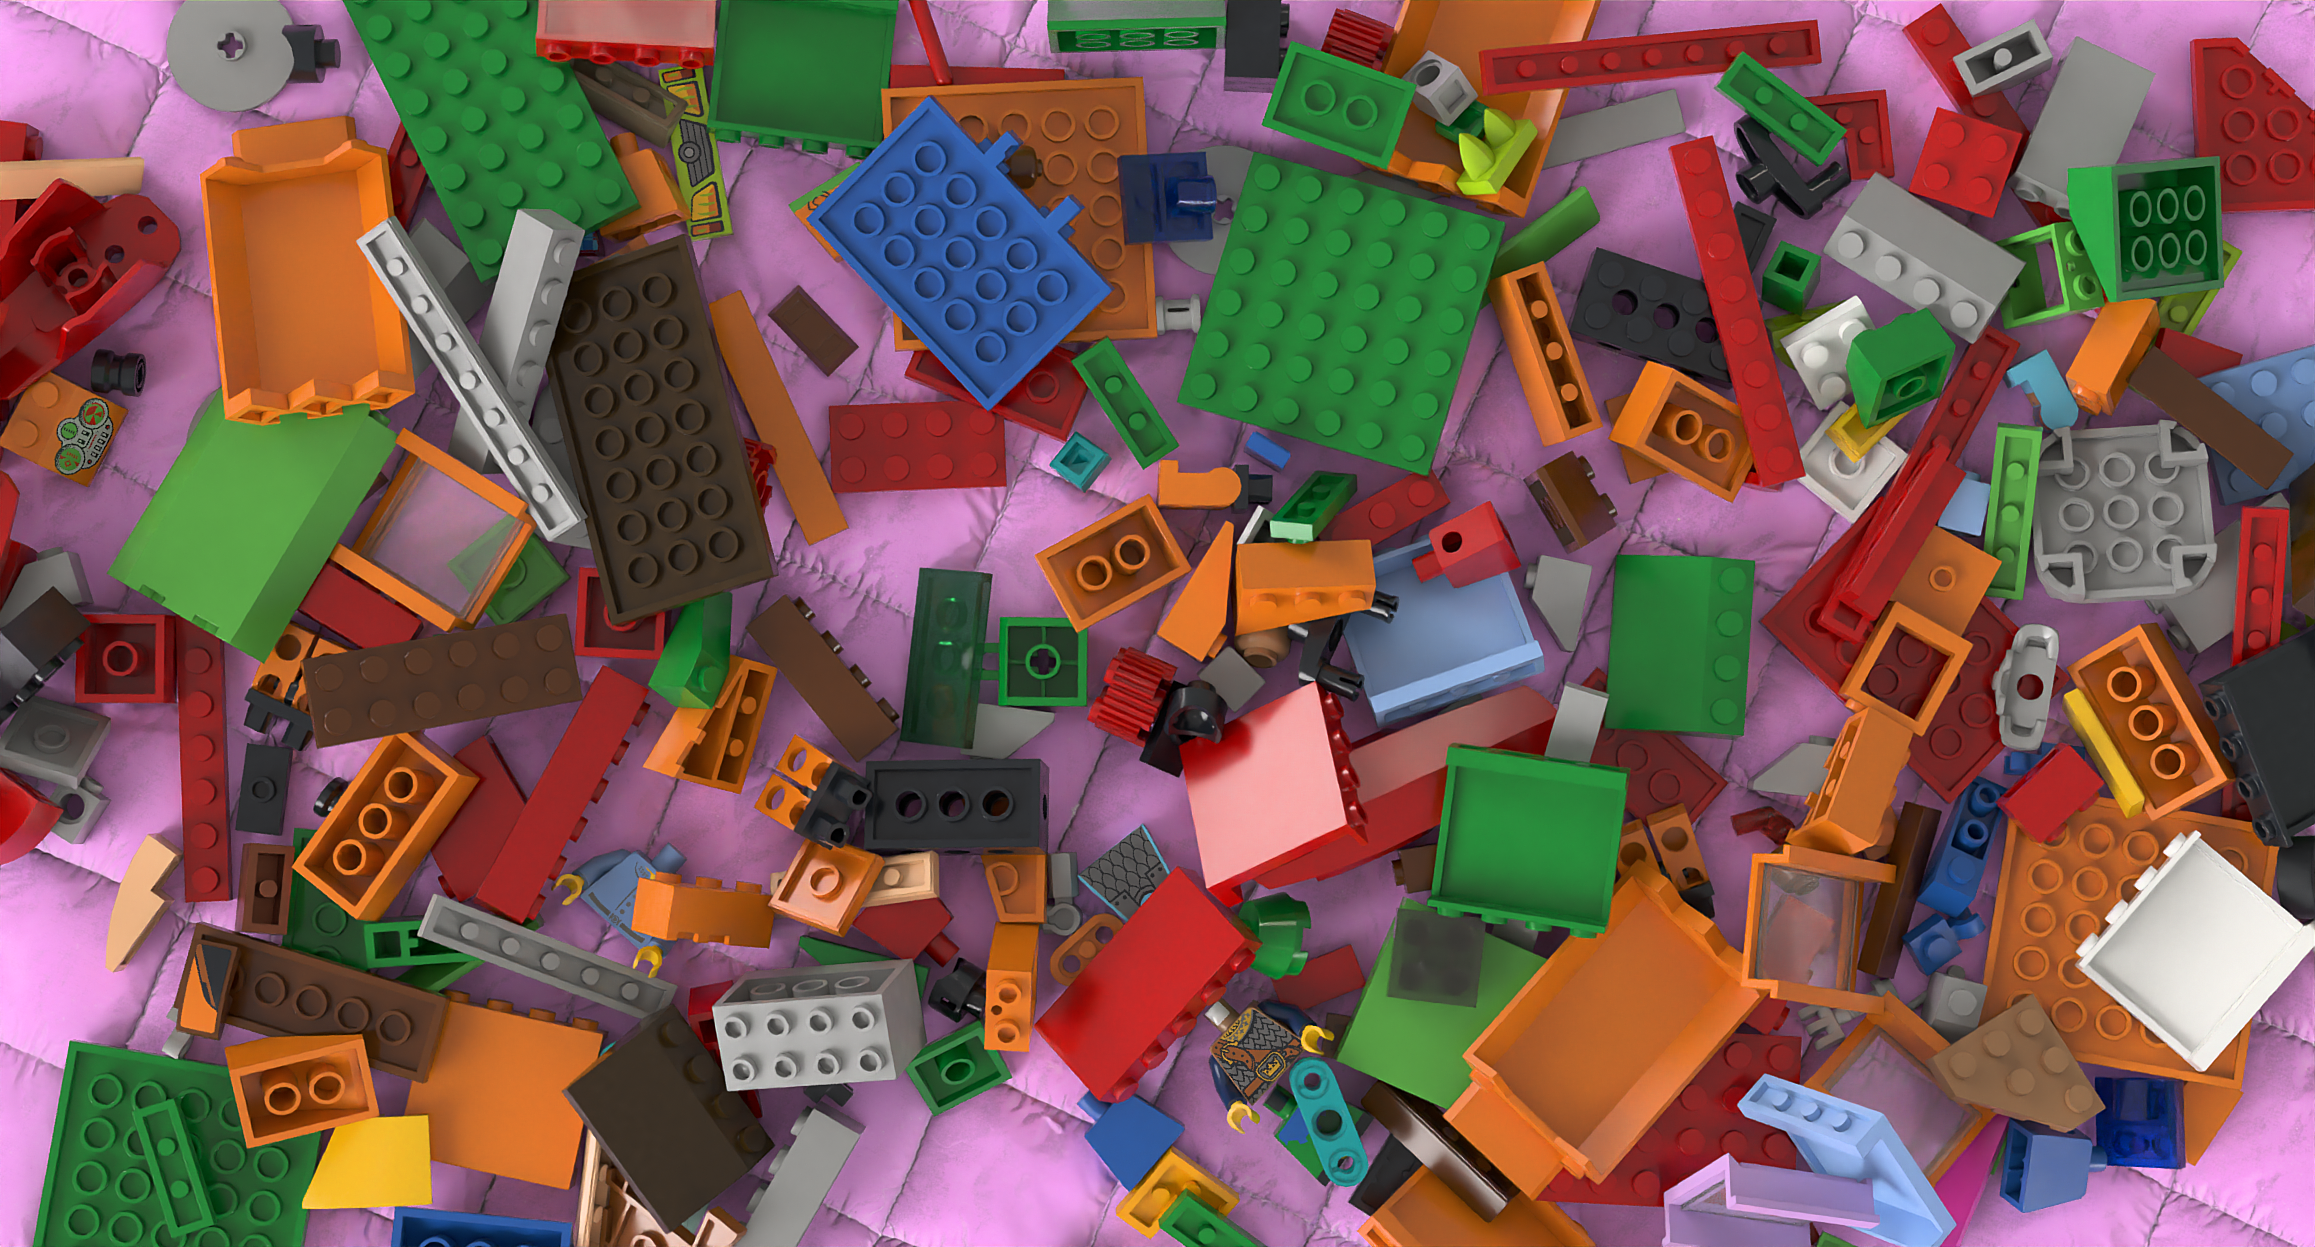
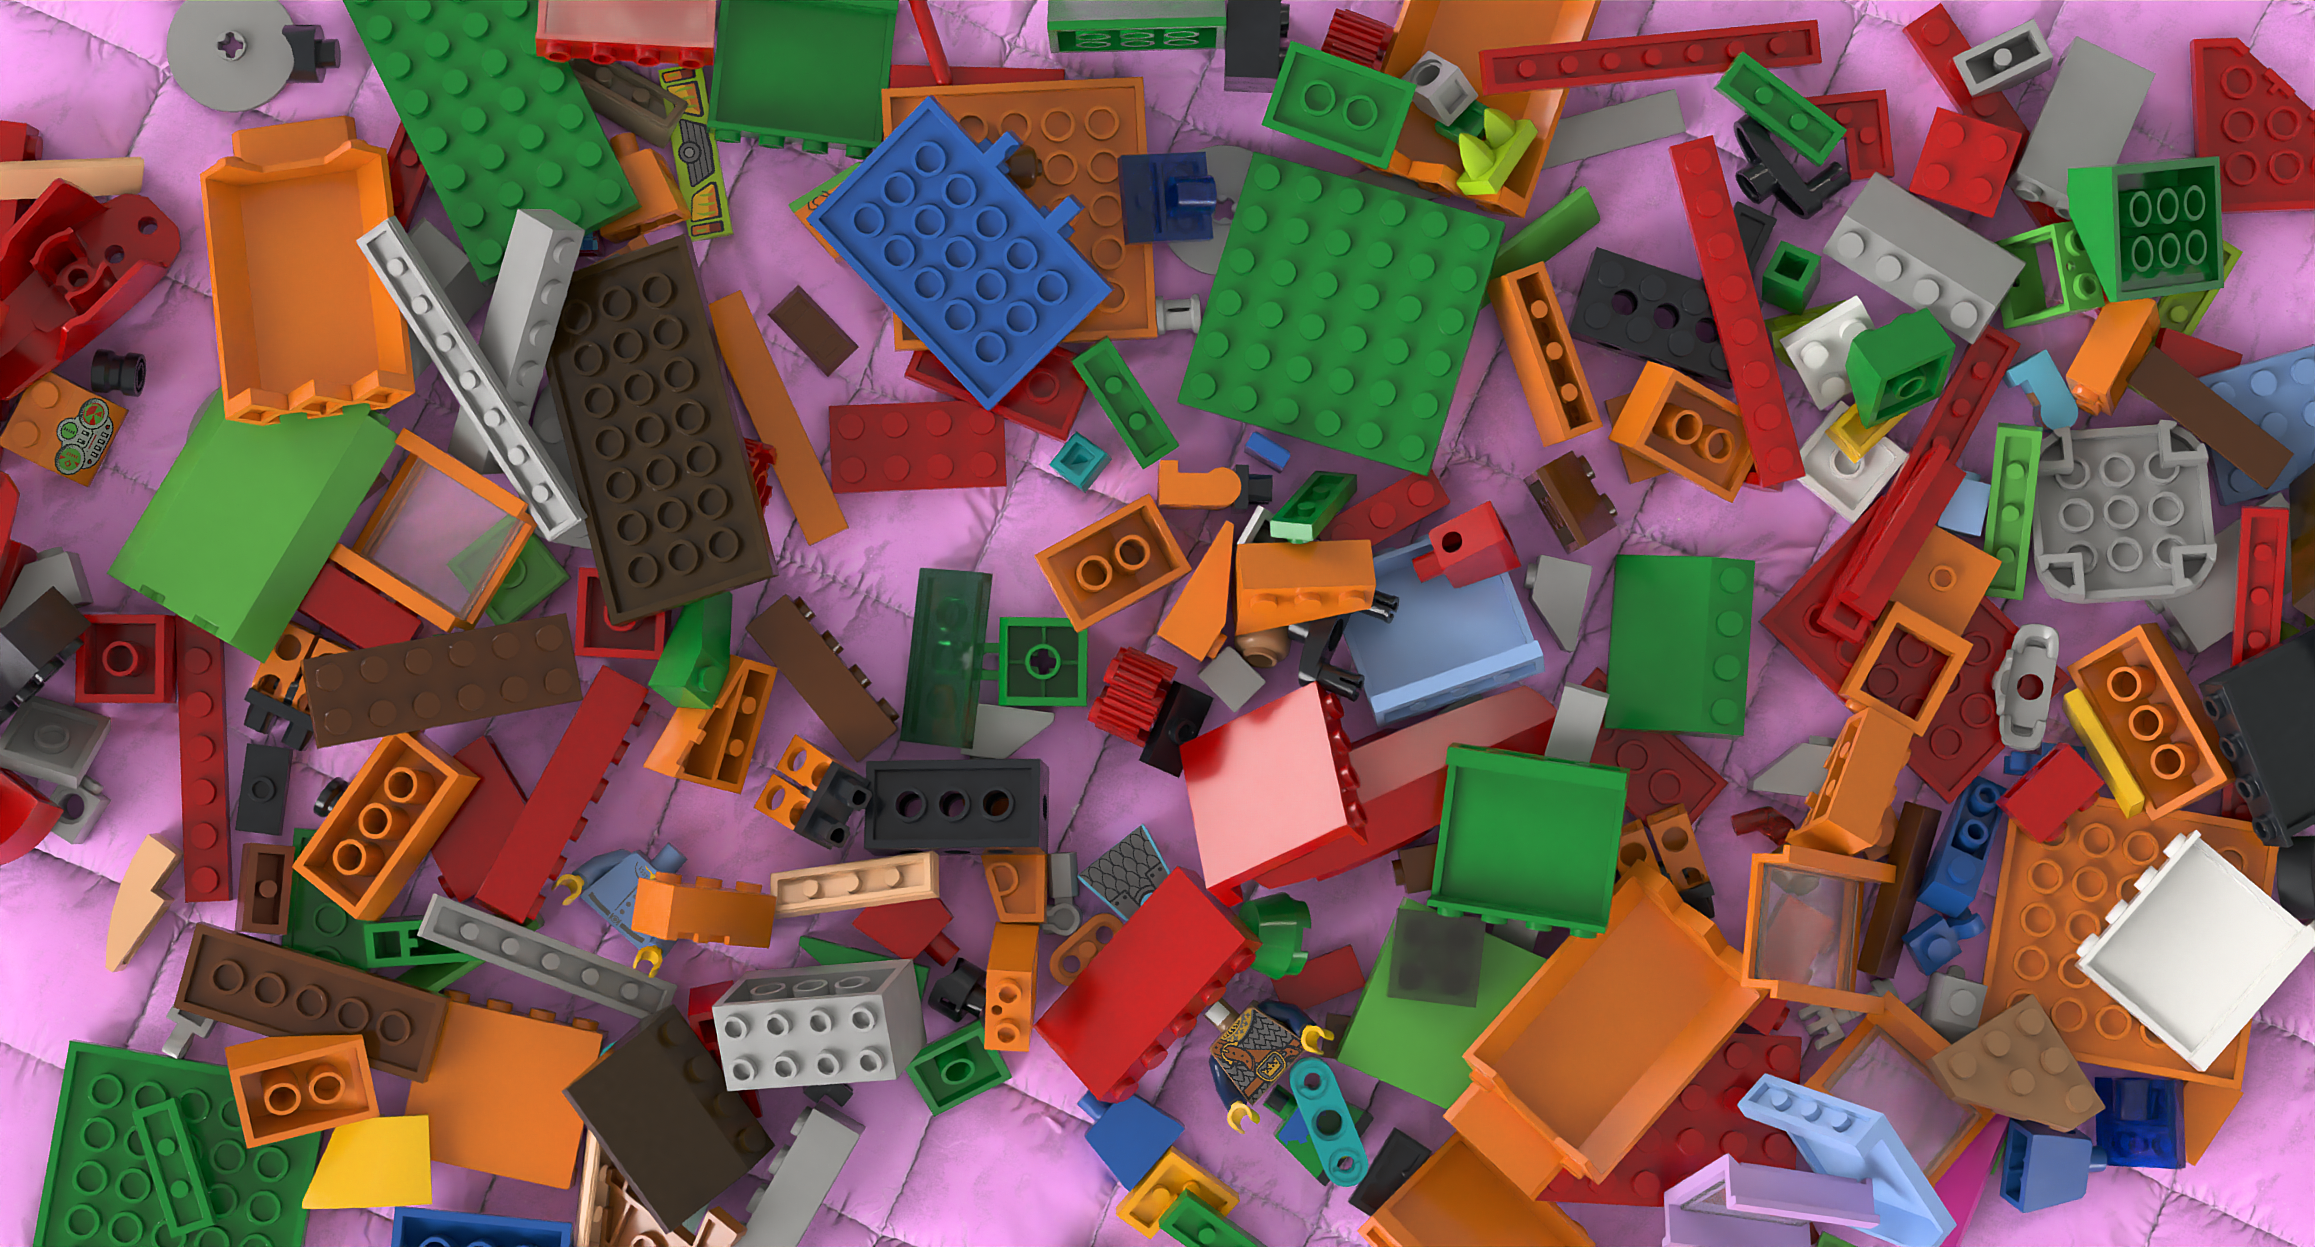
(206, 989): slope -> none
(826, 886): orange tile -> none
(1196, 712): black piece -> none
(1441, 1148): reddish brown slope -> none

